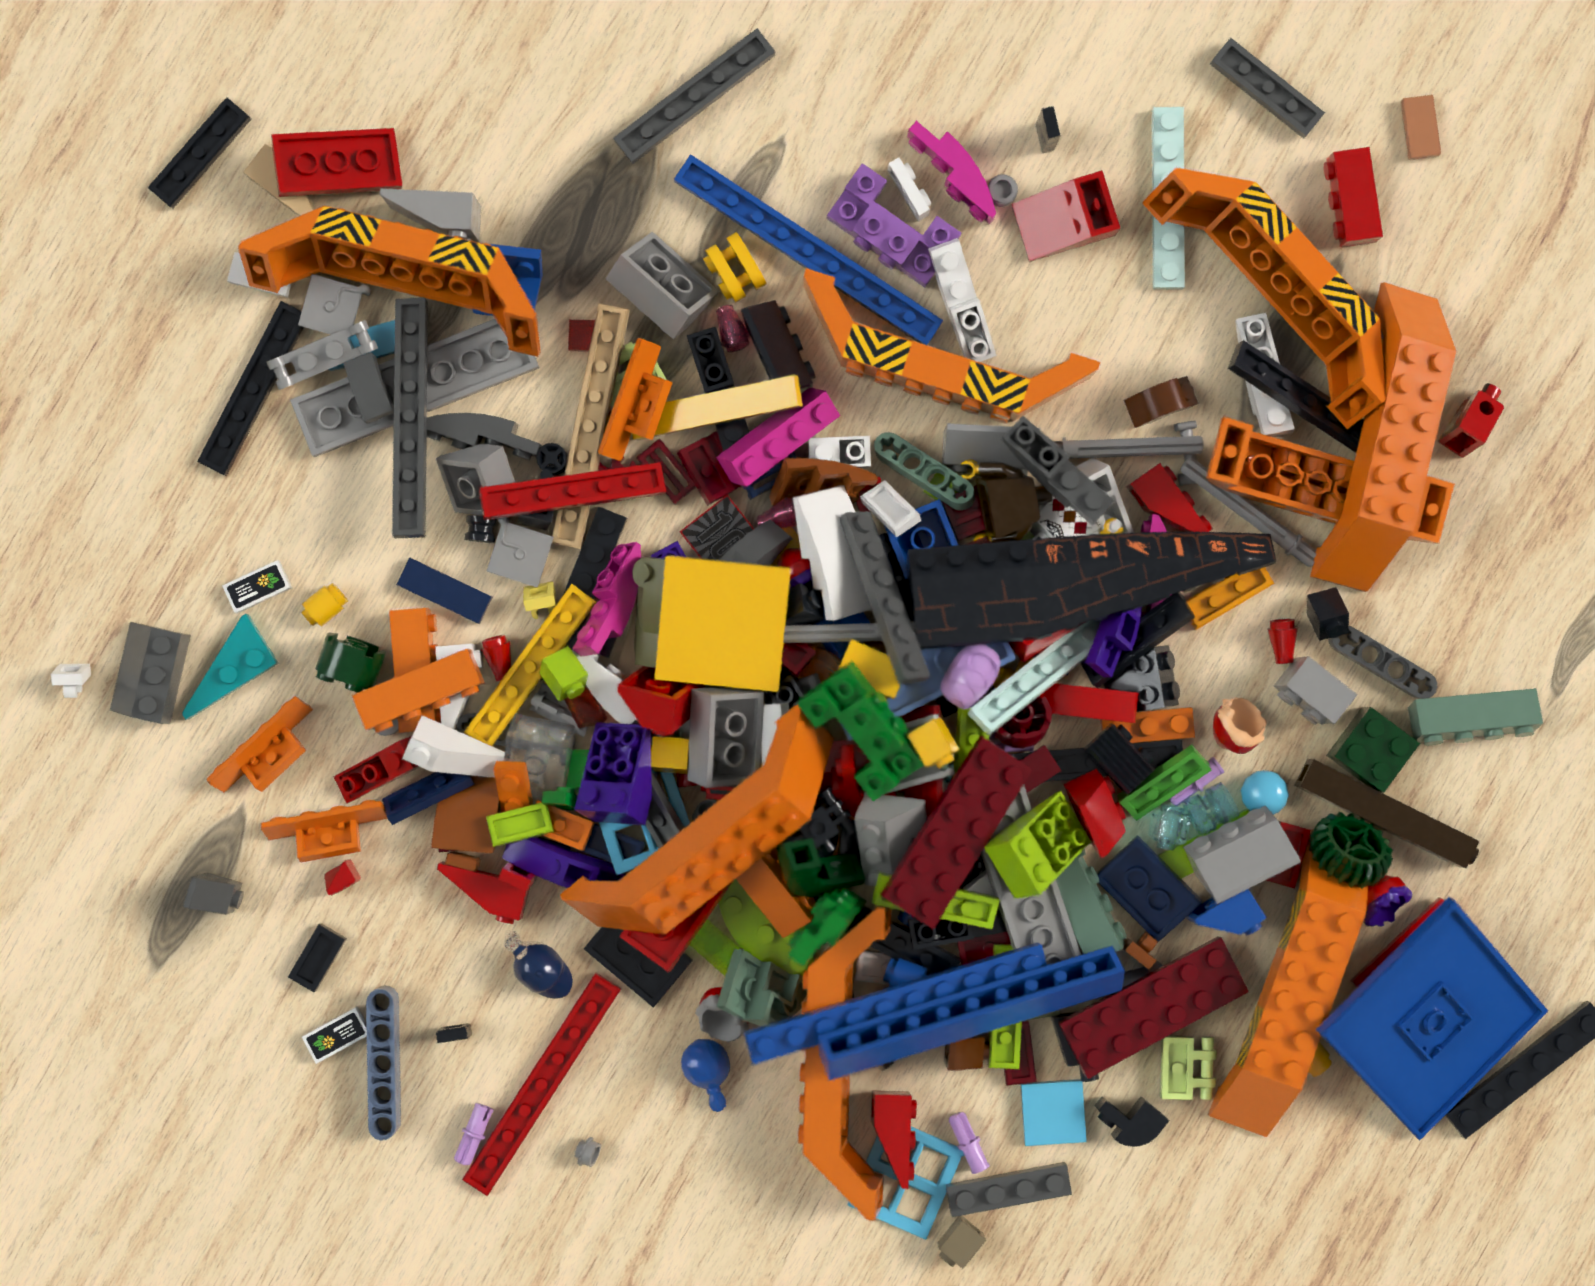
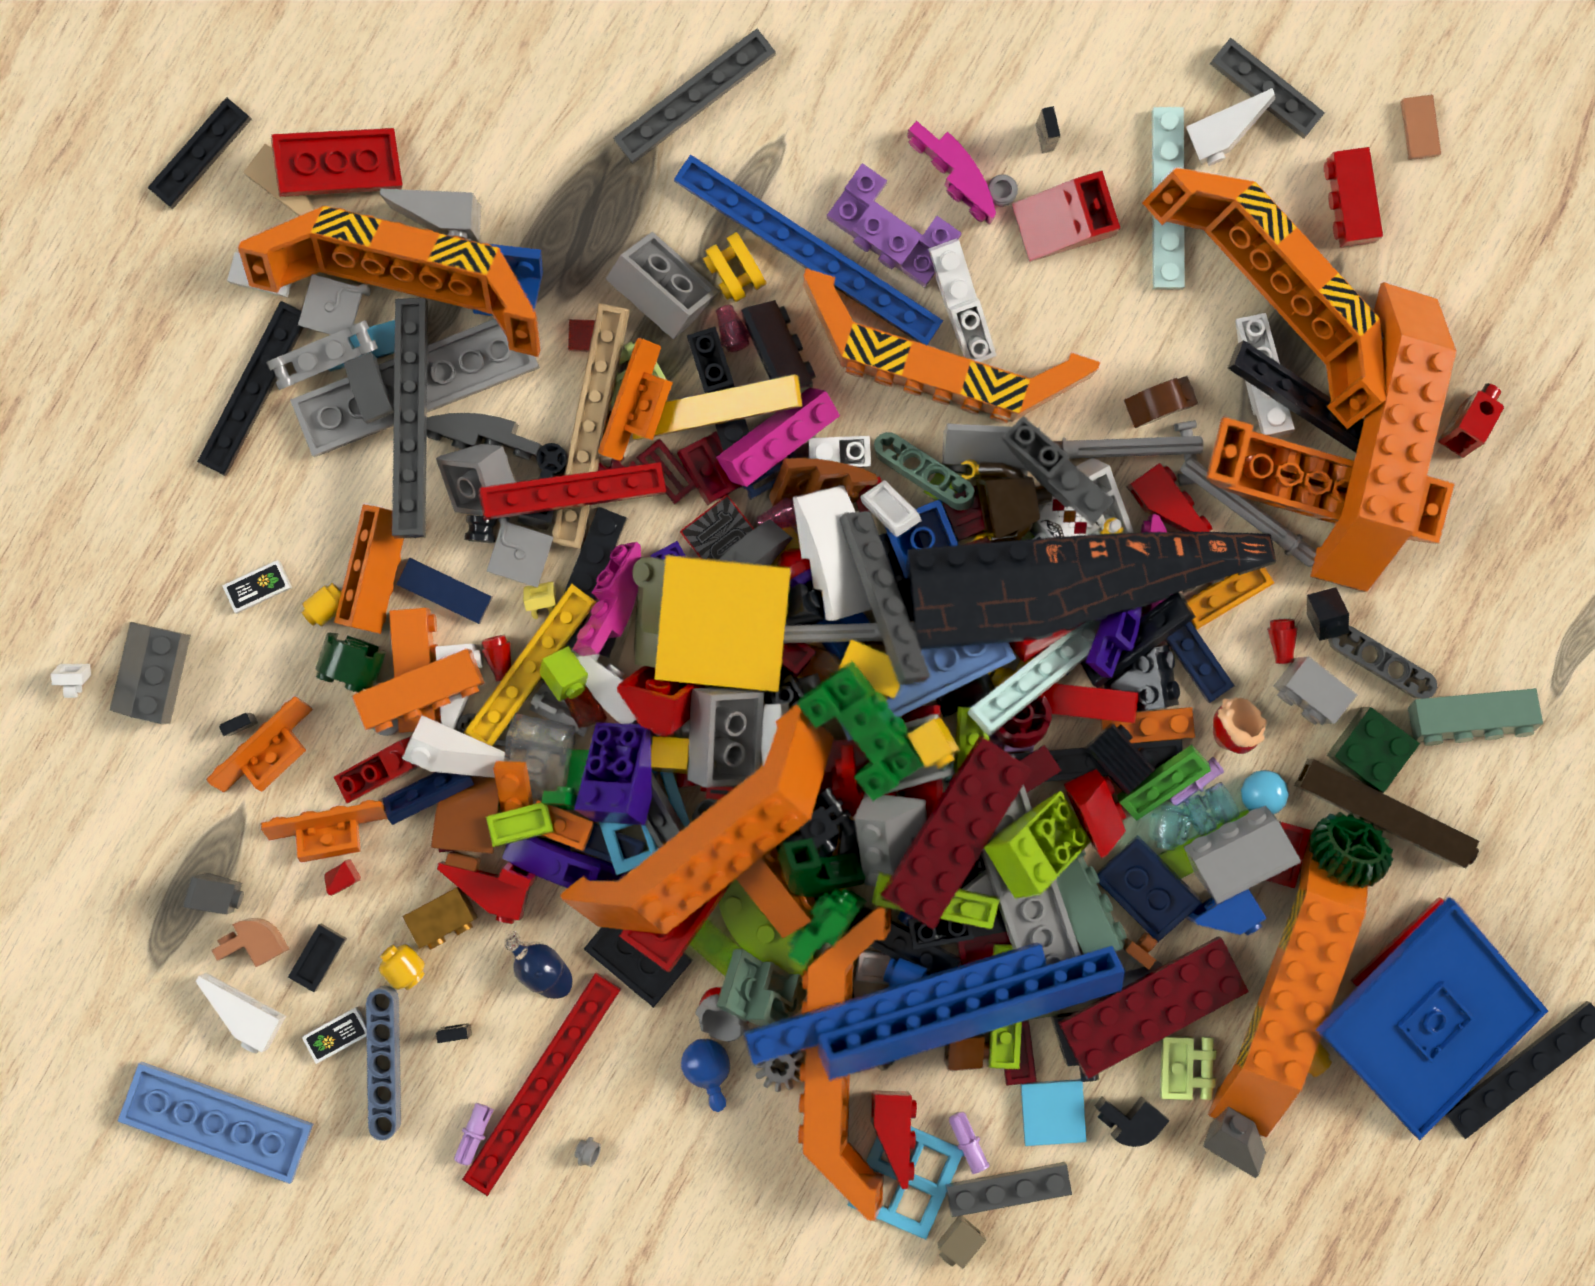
(215, 1122): none -> medium blue plate
(238, 662): teal wing -> none
(238, 724): none -> black tile
(244, 1016): none -> white slope
(258, 937): none -> nougat brick
(370, 572): none -> orange brick
(401, 966): none -> yellow head
(440, 917): none -> pearl gold brick
(778, 1076): none -> light grey gear
(916, 199): white plate -> none
(970, 675): lavender piece -> none
(1199, 662): none -> dark blue tile
(1223, 130): none -> white slope
(1236, 1141): none -> dark grey slope
(1385, 899): dark purple hair -> none

